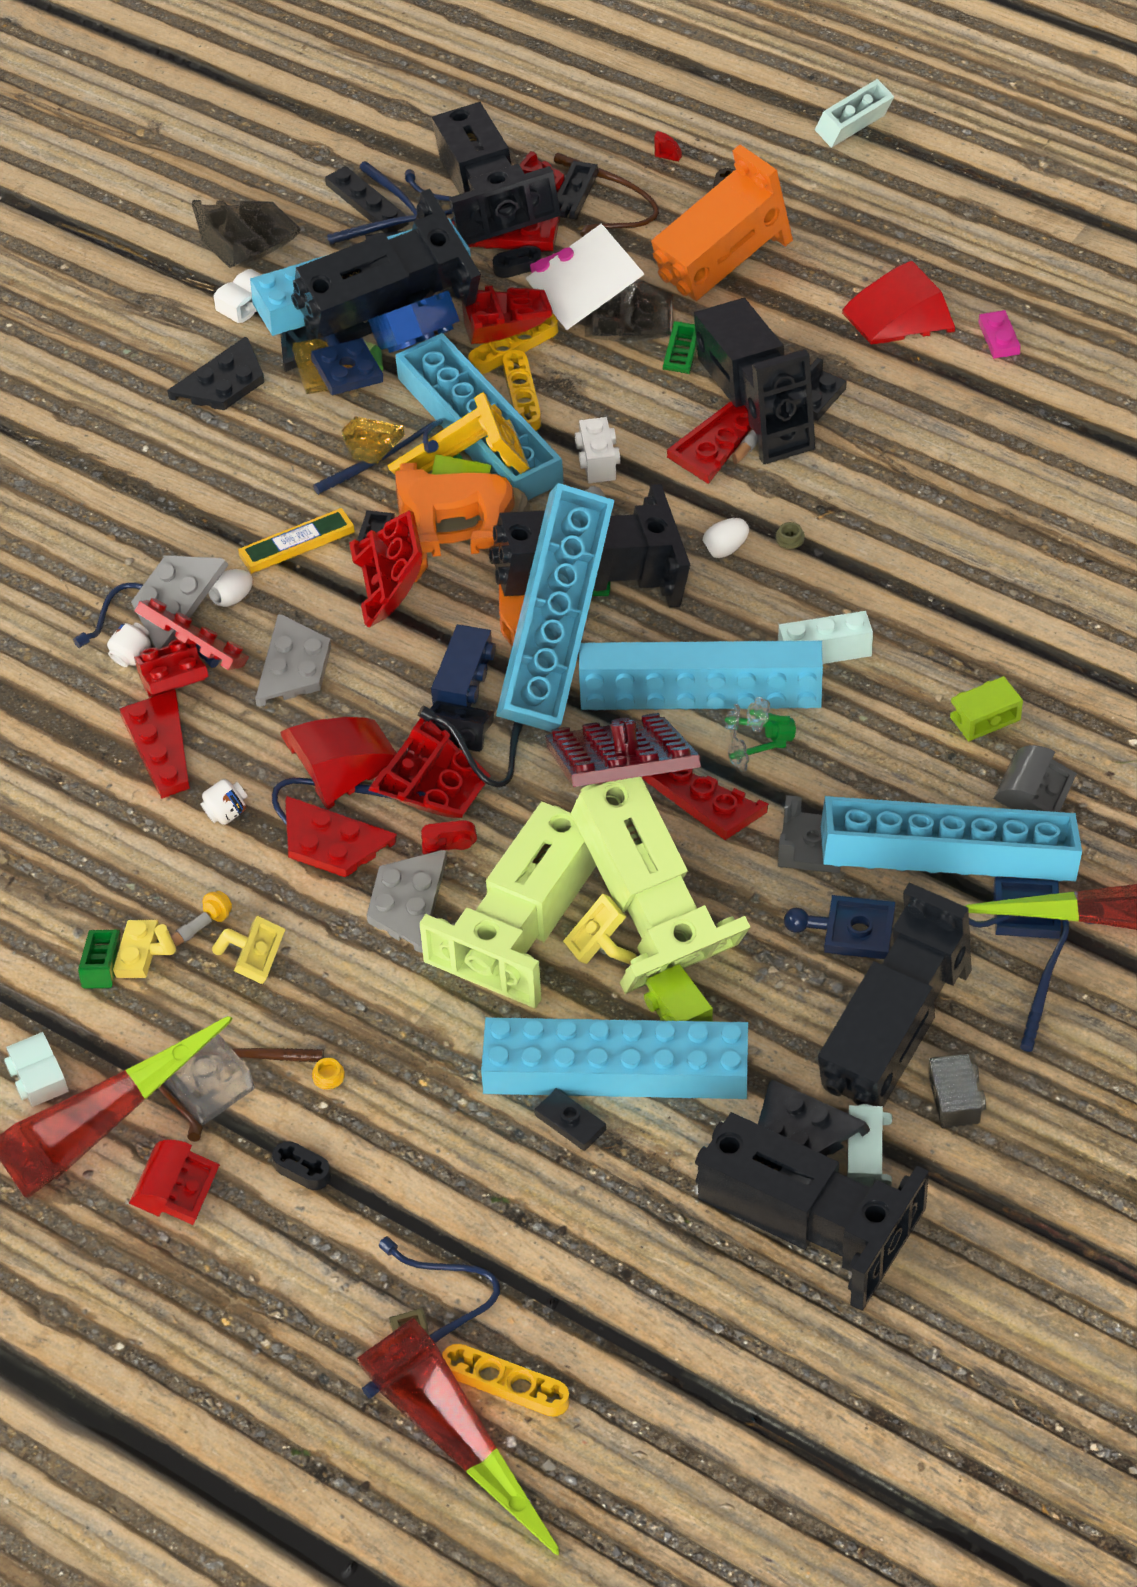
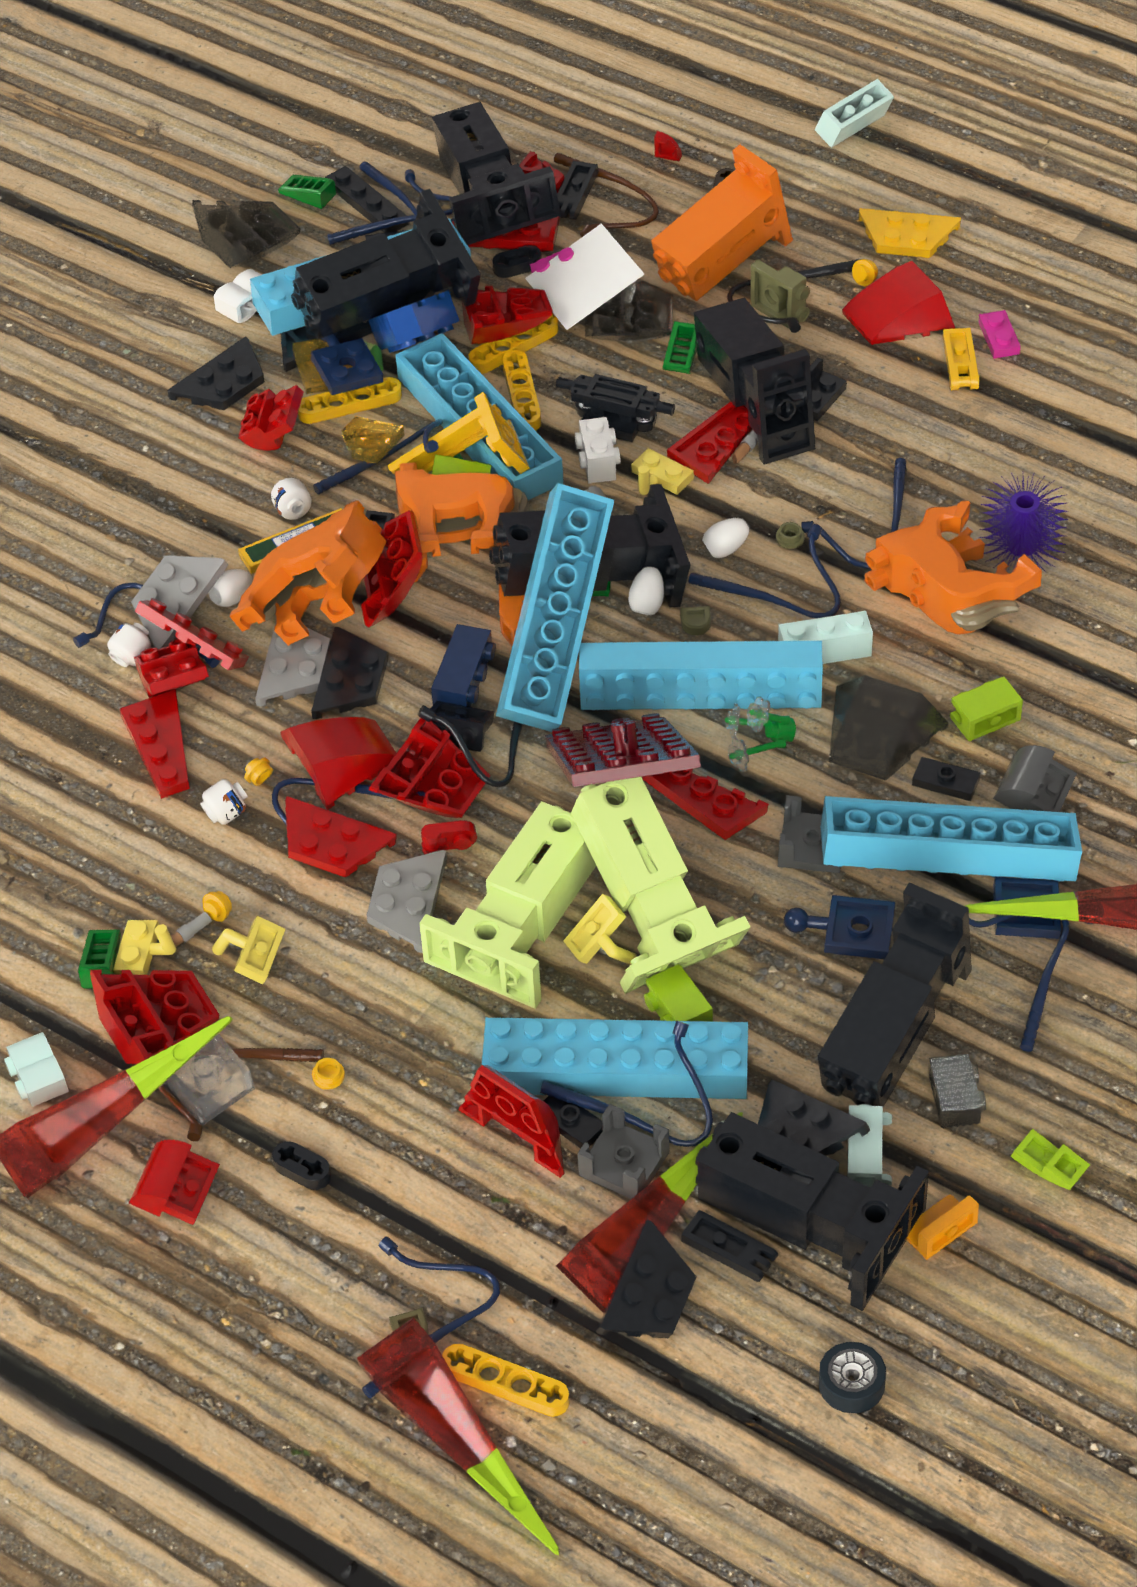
(151, 1010): none -> red wedge
(258, 771): none -> yellow plate
(270, 418): none -> red brick
(291, 498): none -> white head
(309, 567): none -> orange piece
(314, 190): none -> green slope
(350, 402): none -> yellow beam
(350, 674): none -> black wing
(519, 1111): none -> red wedge
(584, 1101): none -> dark blue piece
(601, 1255): none -> clear red plate
(623, 1156): none -> dark grey panel
(624, 403): none -> black piece
(646, 591): none -> white animal
(649, 1289): none -> black wing
(658, 469): none -> light yellow plate
(695, 619): none -> olive tile
(729, 1246): none -> black hinge
(730, 587): none -> dark blue piece
(779, 292): none -> olive plate
(809, 273): none -> black piece
(864, 272): none -> yellow plate
(864, 1366): none -> wheel
(880, 726): none -> clear smoke wedge
(898, 490): none -> dark blue piece
(907, 232): none -> yellow wing
(935, 576): none -> orange piece
(943, 1224): none -> light orange panel
(946, 778): none -> black plate
(960, 358): none -> yellow plate
(1023, 523): none -> dark purple piece
(1053, 1164): none -> lime slope

